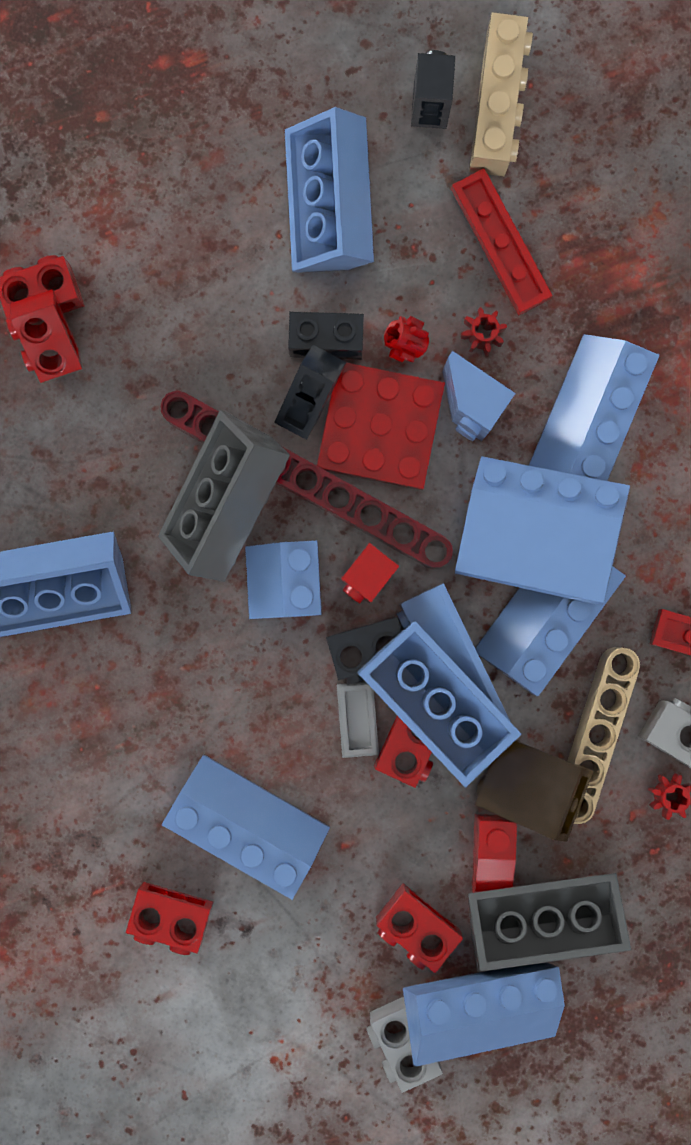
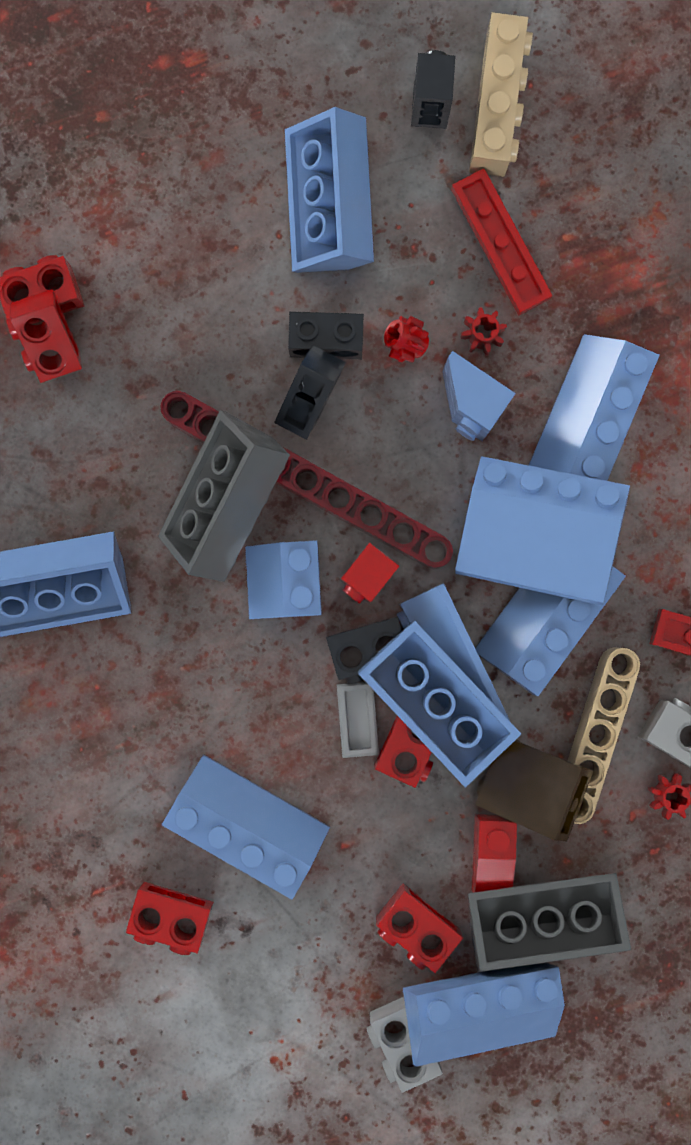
(381, 426): red plate -> none

